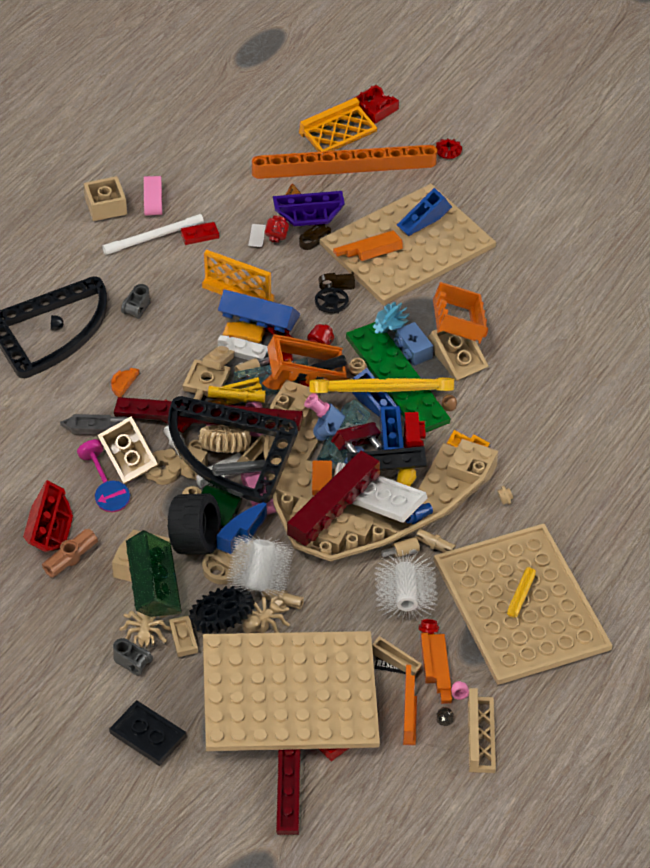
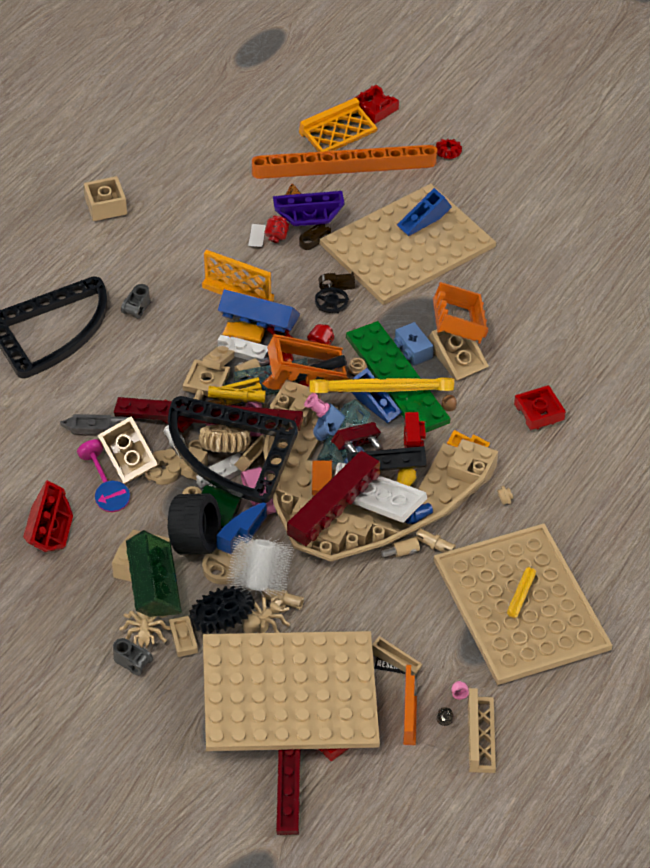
(56, 322): black hinge -> none
(69, 552): nougat piece -> none
(122, 380): orange tile -> none
(134, 240): white piece -> none
(148, 732): black plate -> none
(152, 195): bright pink beam -> none
(199, 233): red plate -> none
(238, 467): dark grey axle -> none
(371, 246): orange piece -> none
(390, 318): medium azure piece -> none
(391, 427): blue brick -> none
(406, 586): white piece -> none
(428, 626): red plate -> none
(436, 664): orange piece -> none
(537, 402): none -> red brick

